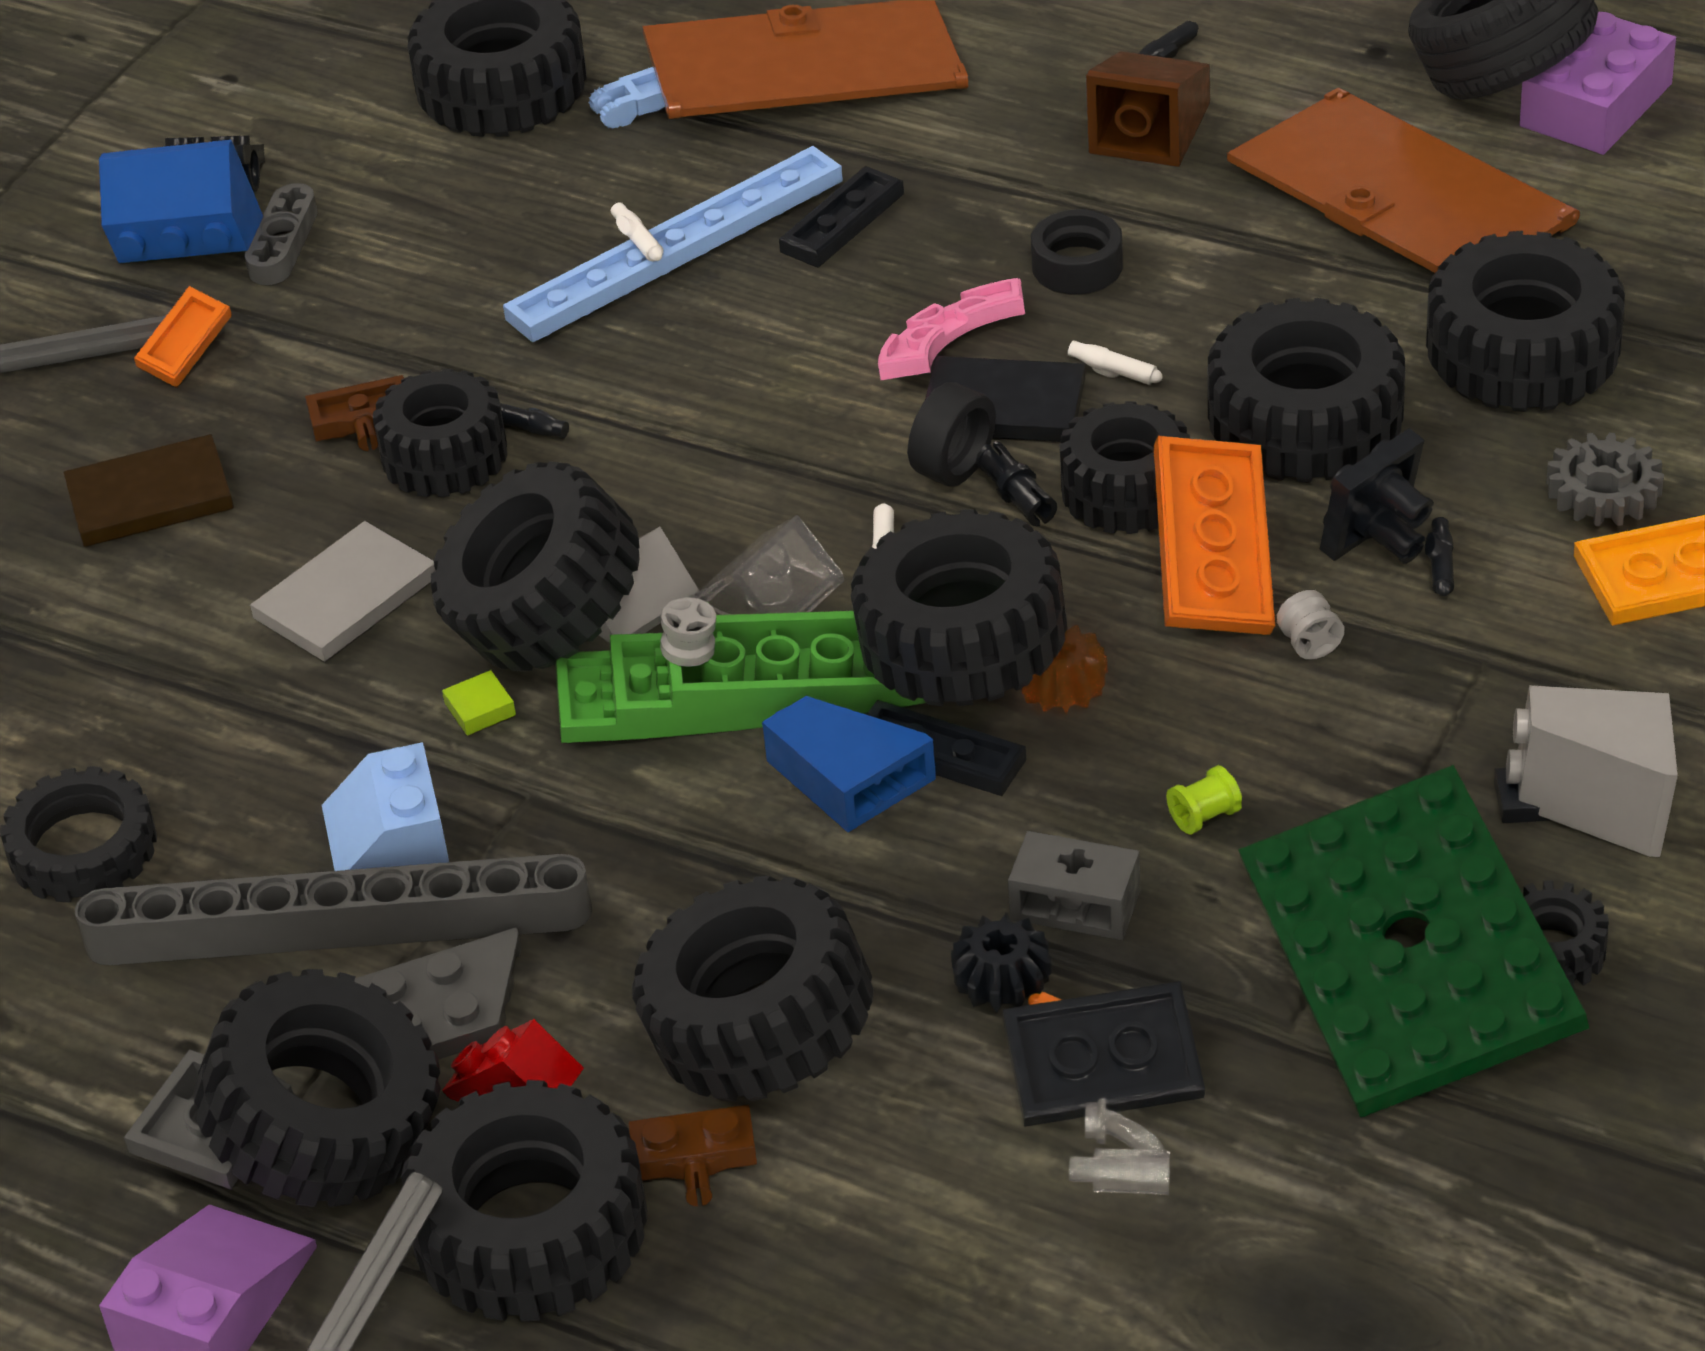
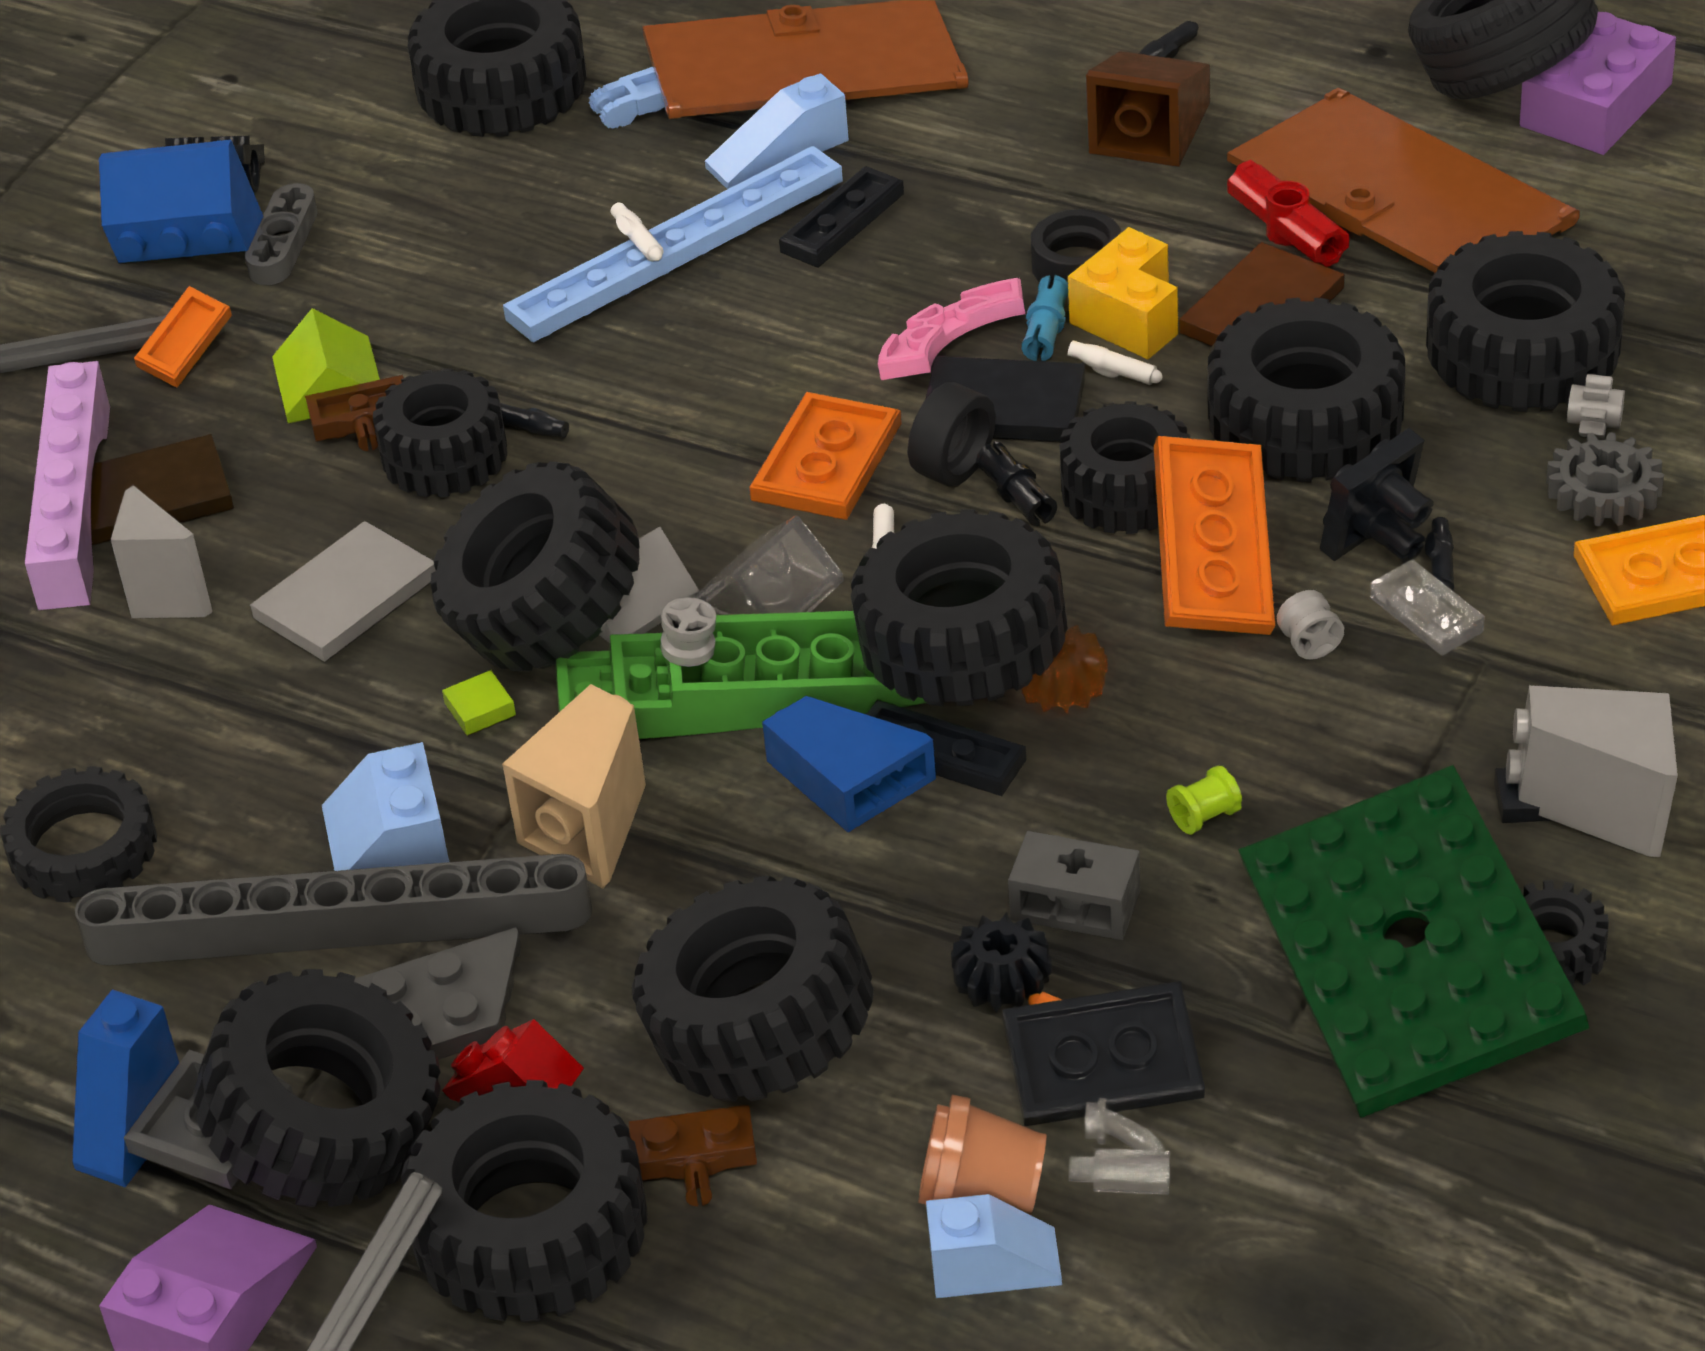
(60, 519): none -> lavender arch
(120, 1068): none -> blue slope
(157, 561): none -> light grey slope
(319, 359): none -> lime slope
(579, 783): none -> tan slope
(787, 124): none -> light blue slope
(826, 455): none -> orange tile
(981, 1155): none -> nougat piece
(989, 1247): none -> light blue slope
(1045, 318): none -> dark azure pin
(1126, 294): none -> yellow brick
(1259, 278): none -> reddish brown tile
(1288, 213): none -> red piece
(1427, 607): none -> clear plate
(1595, 406): none -> light grey gear

